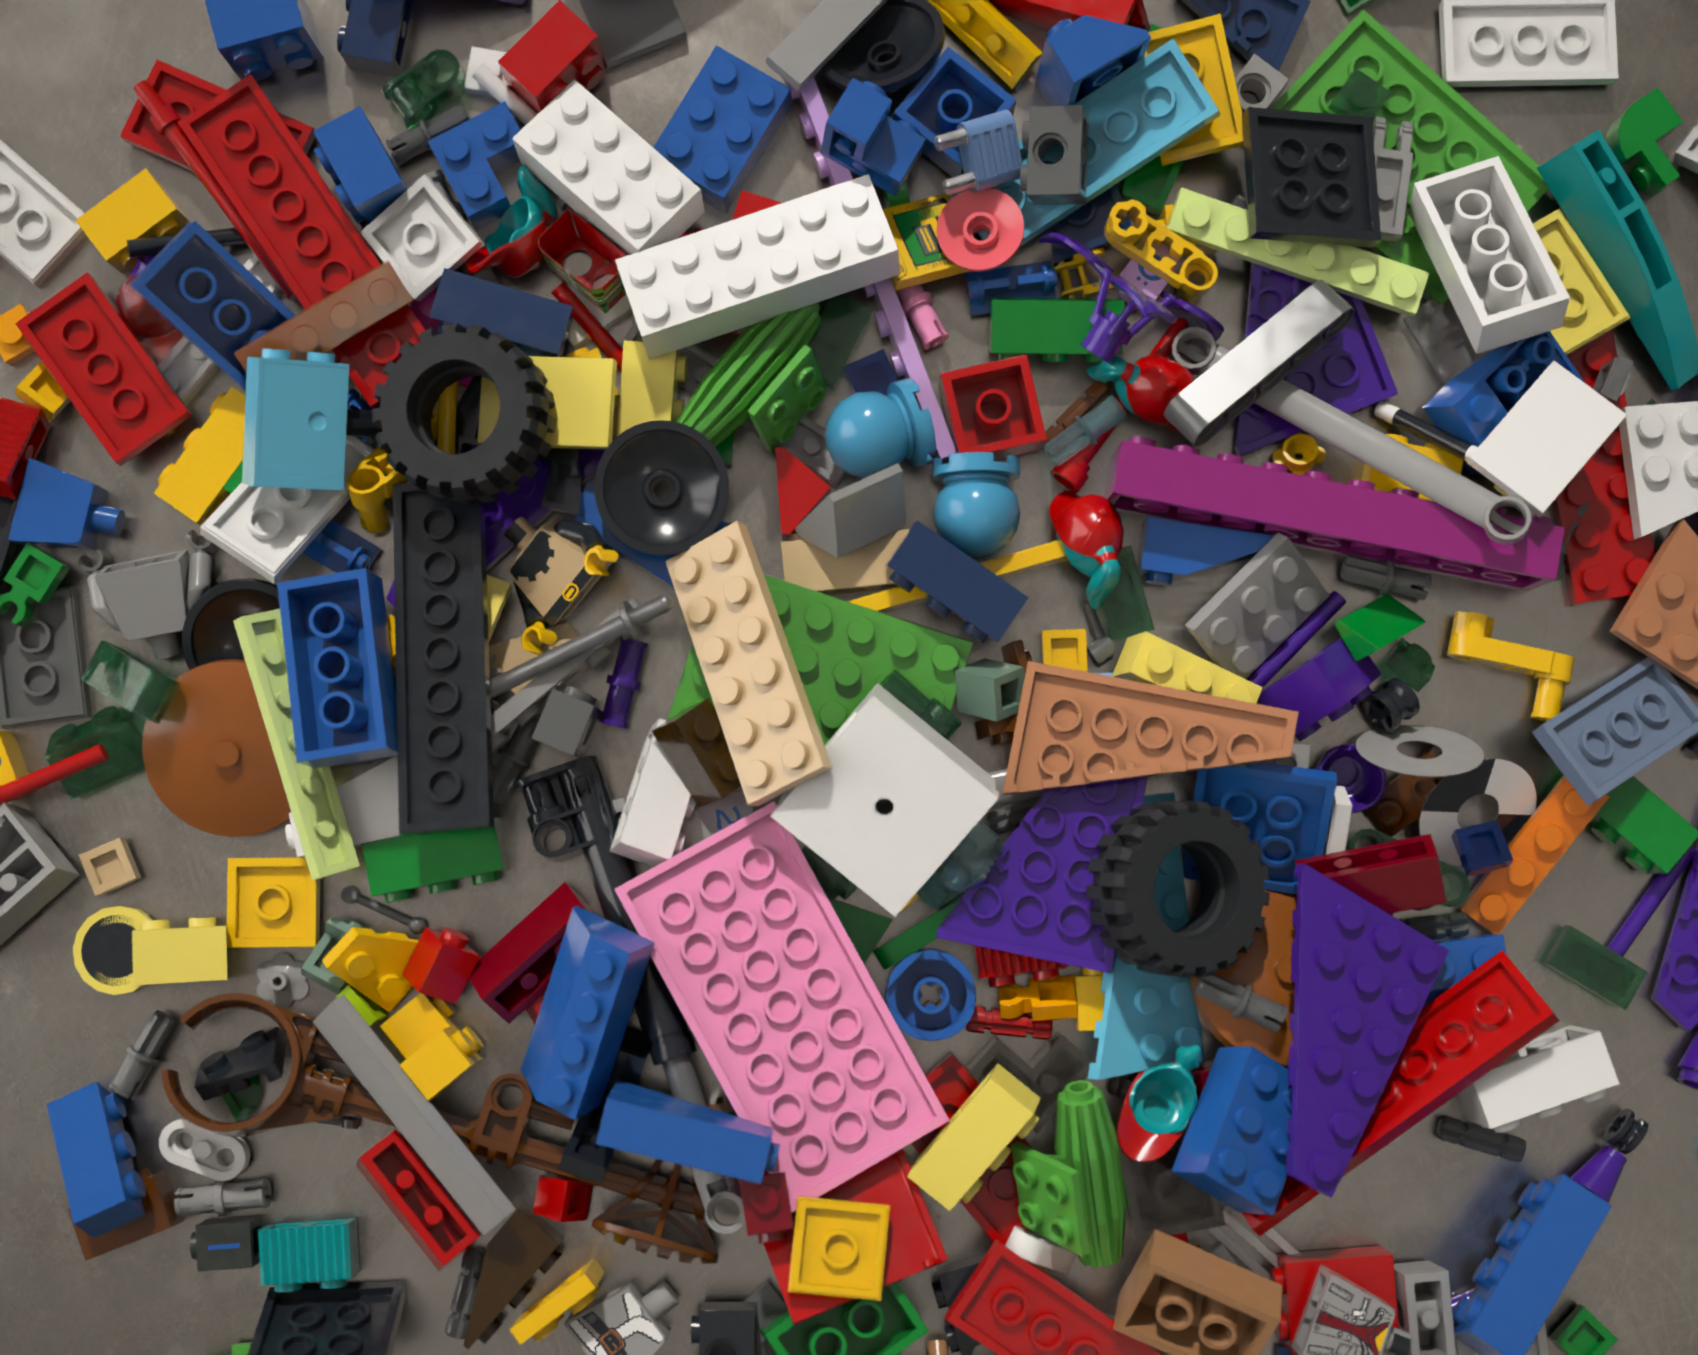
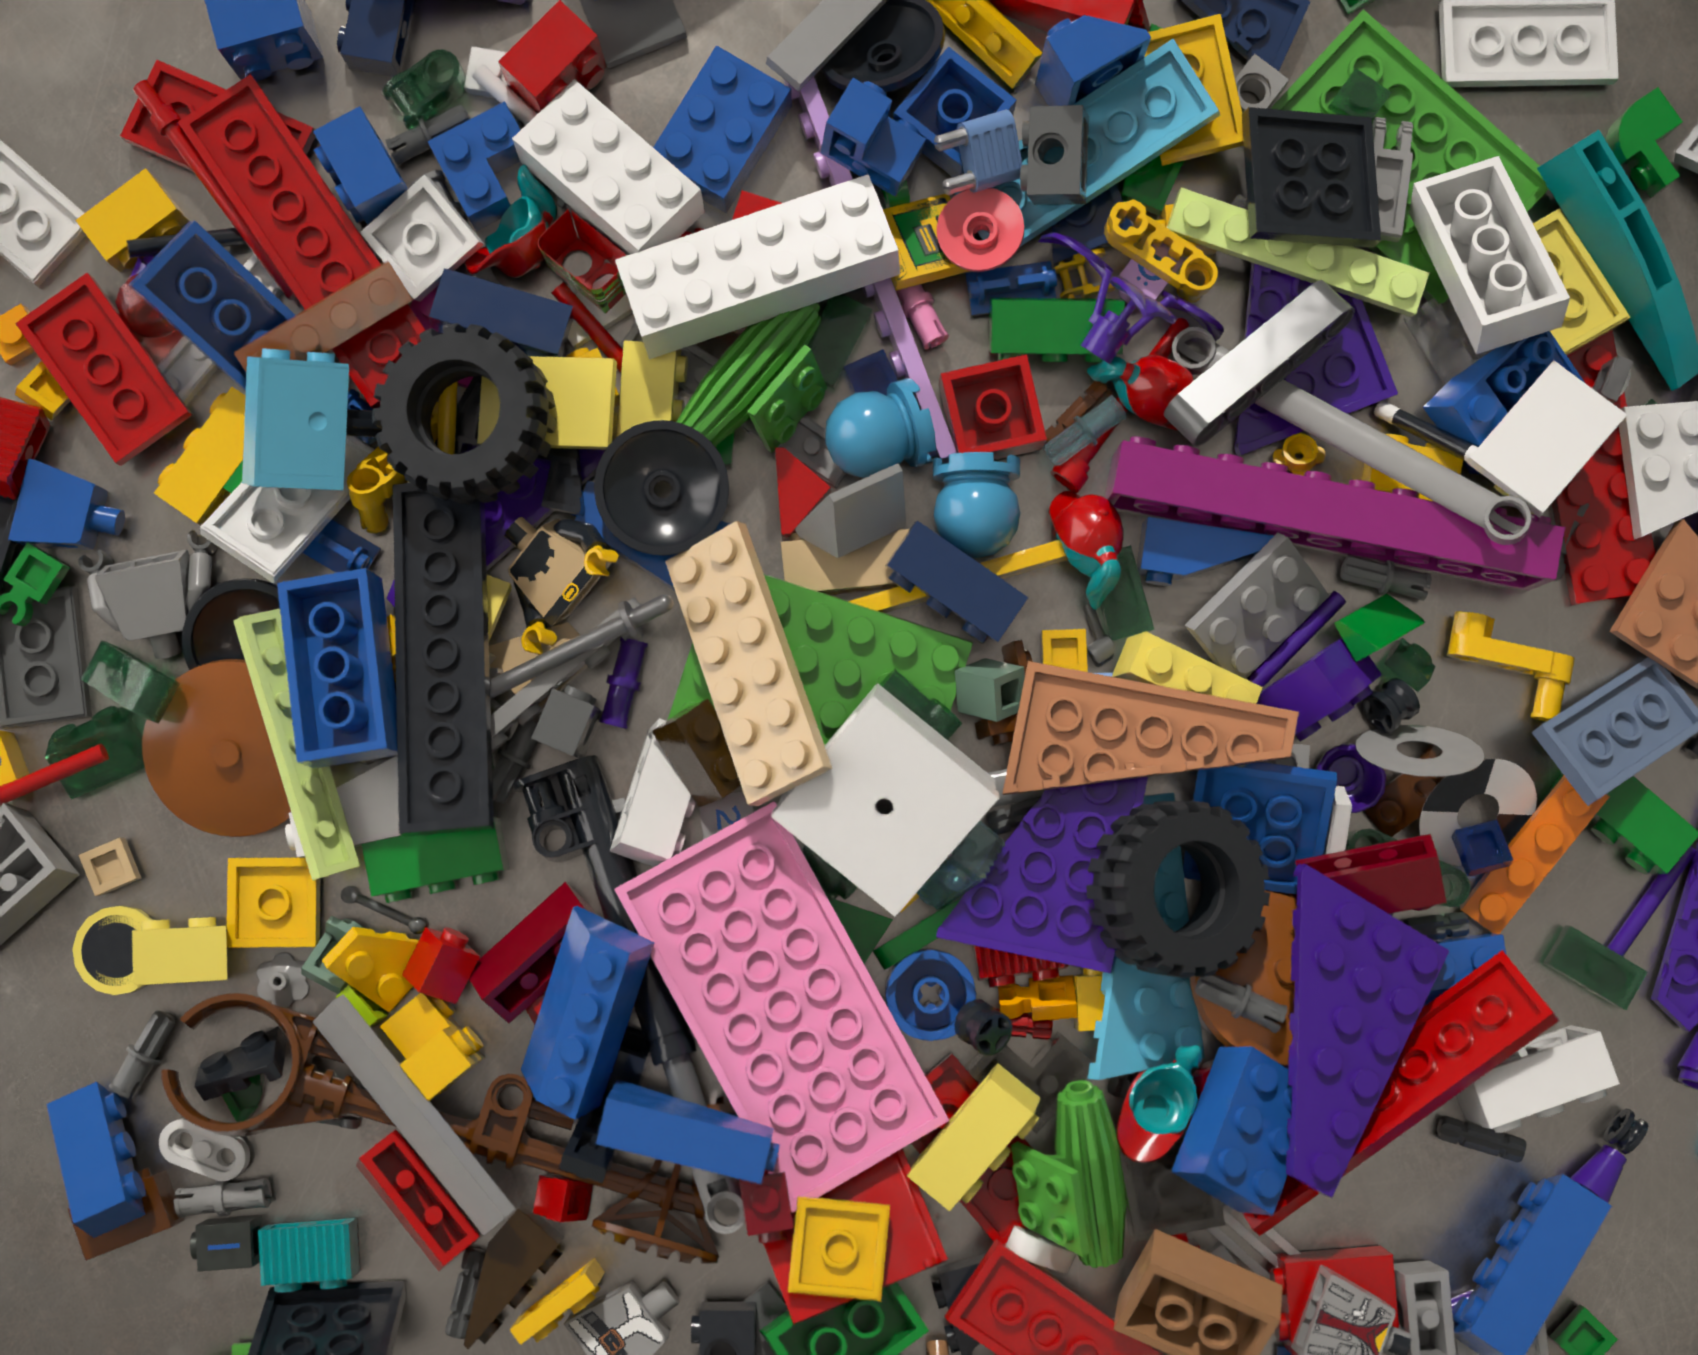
(983, 1027): none -> black wheel

